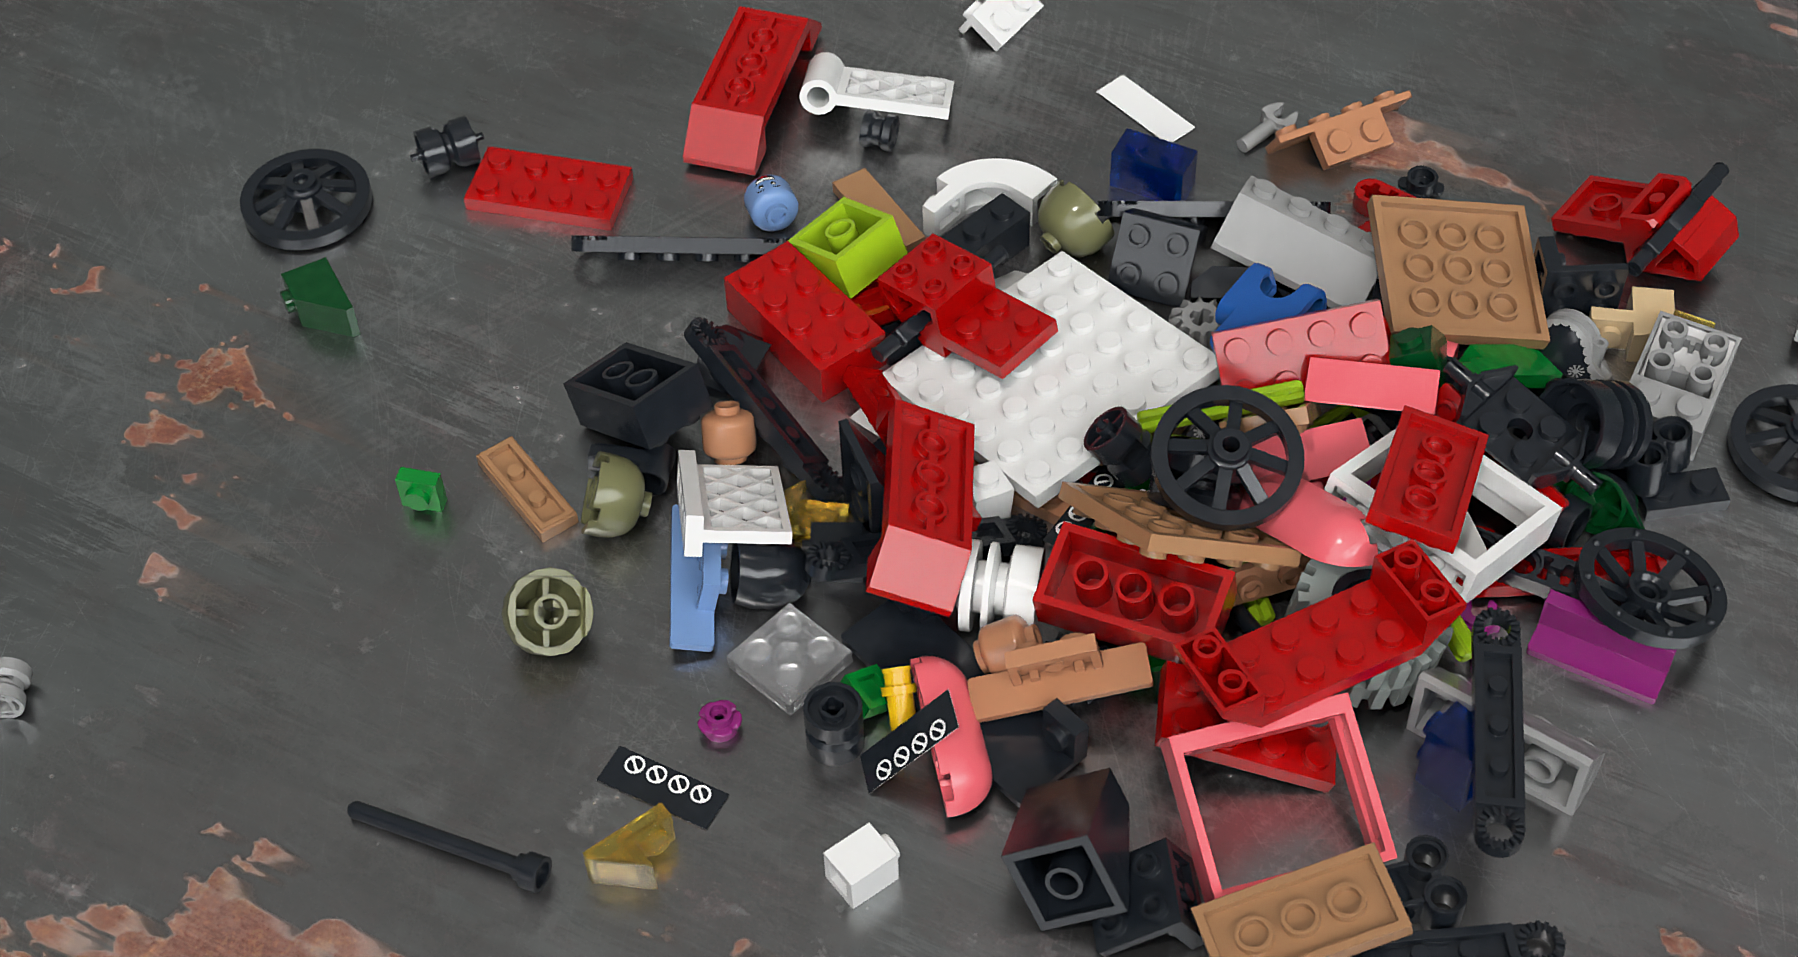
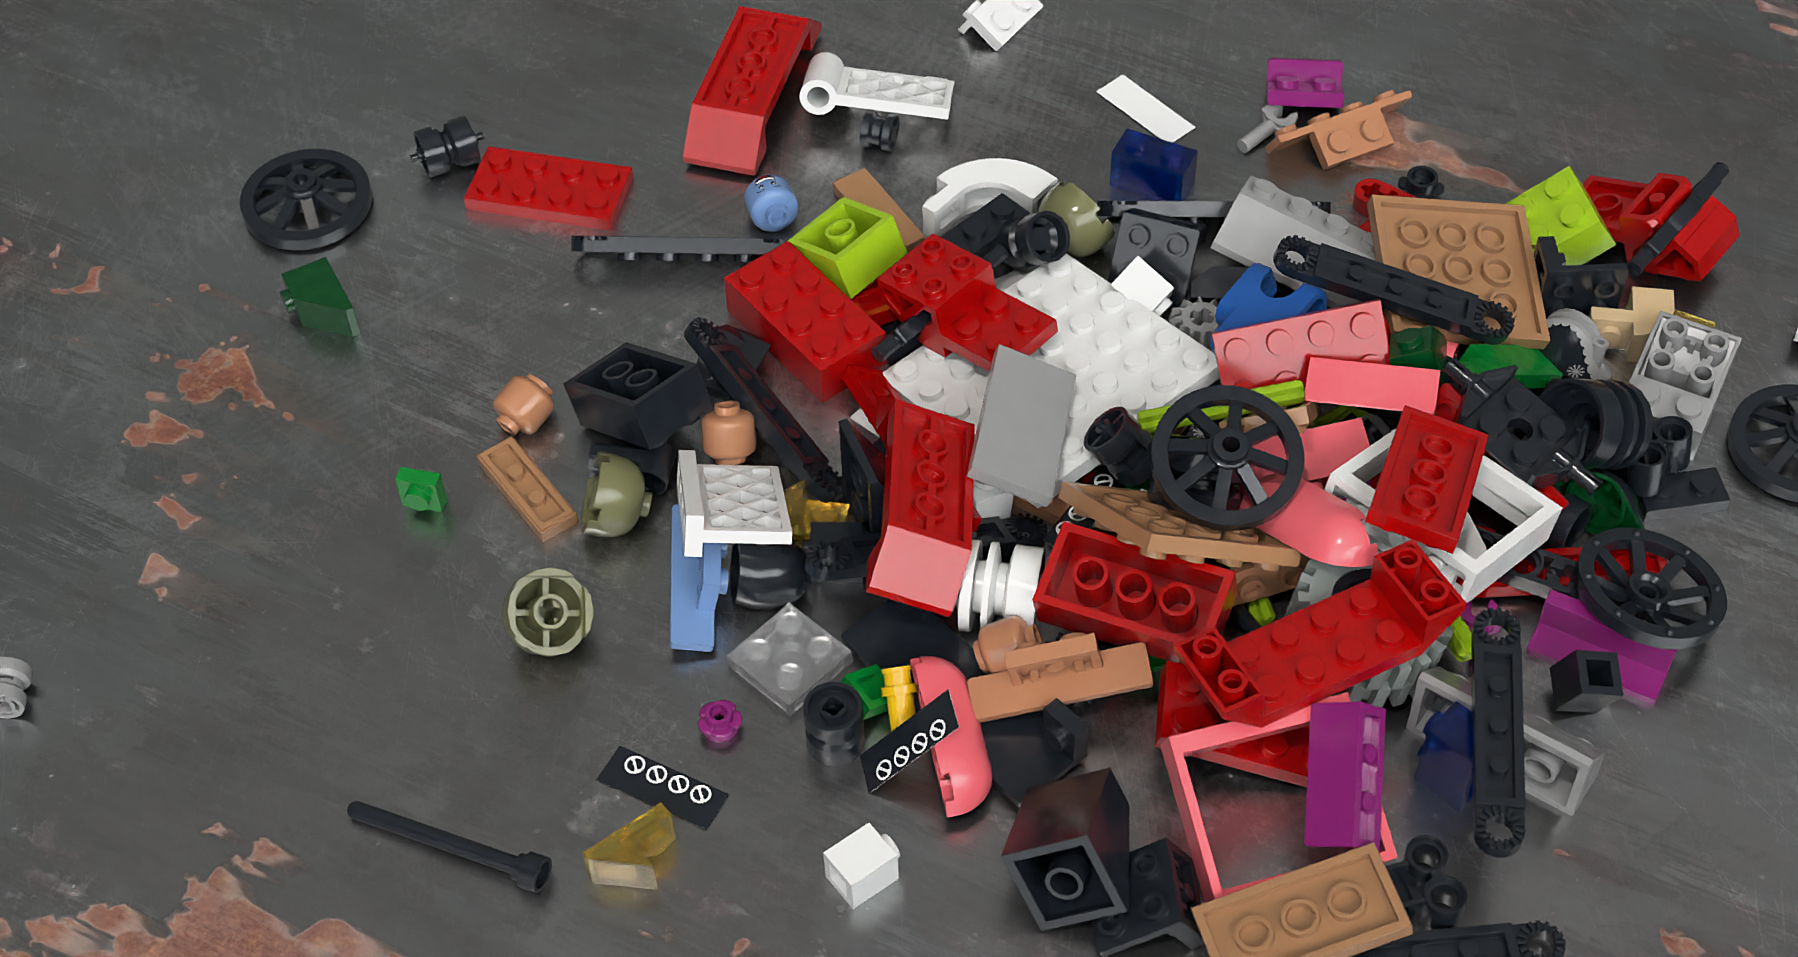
(523, 404): none -> nougat head
(1022, 426): none -> light grey tile
(1034, 239): none -> black wheel
(1145, 286): none -> white brick
(1304, 82): none -> magenta bracket
(1345, 775): none -> magenta panel
(1397, 289): none -> black plate
(1565, 211): none -> lime brick
(1586, 681): none -> black brick

